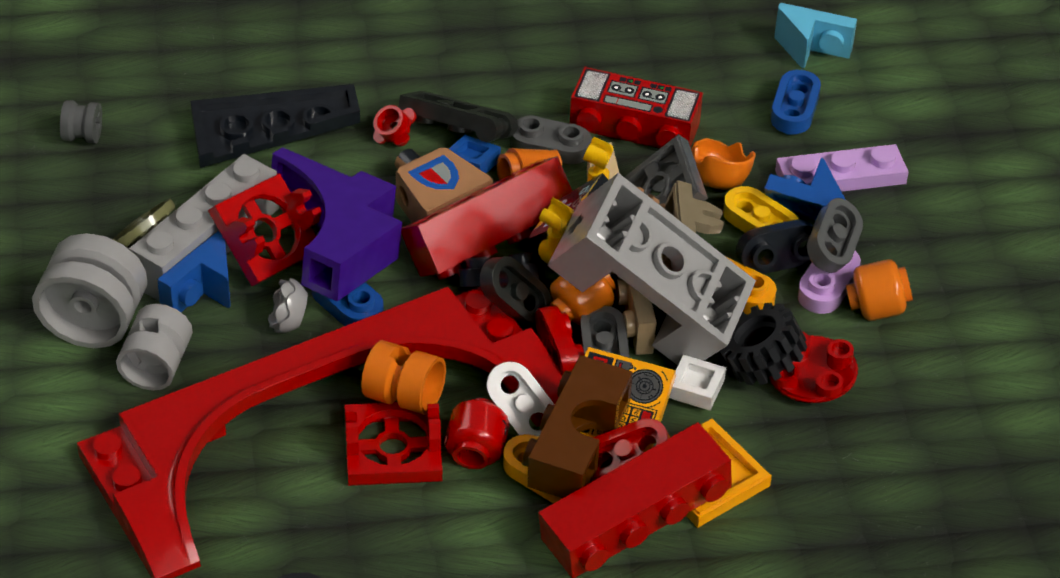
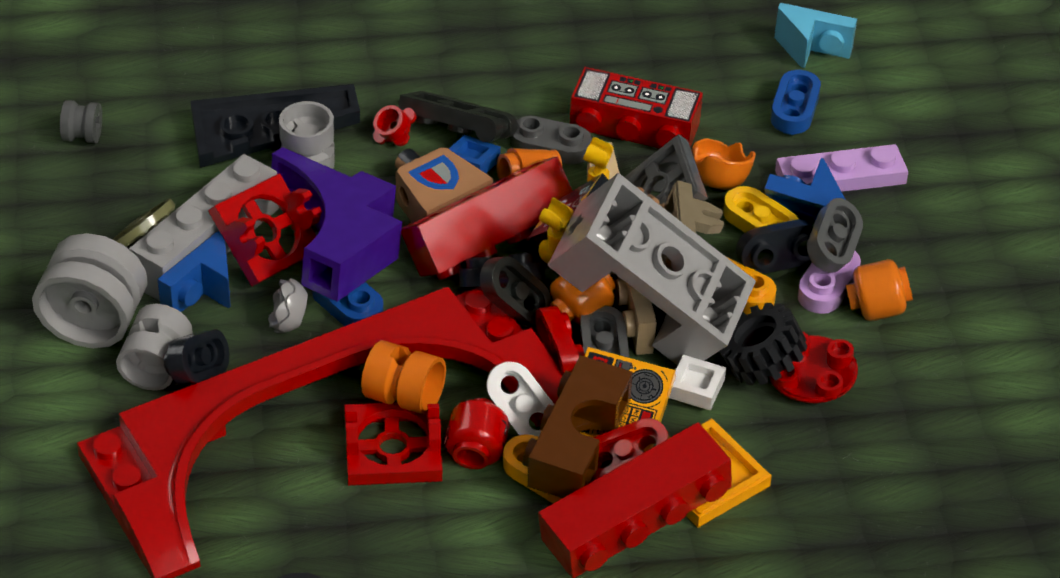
(197, 357): none -> black plate
(308, 131): none -> light grey wheel

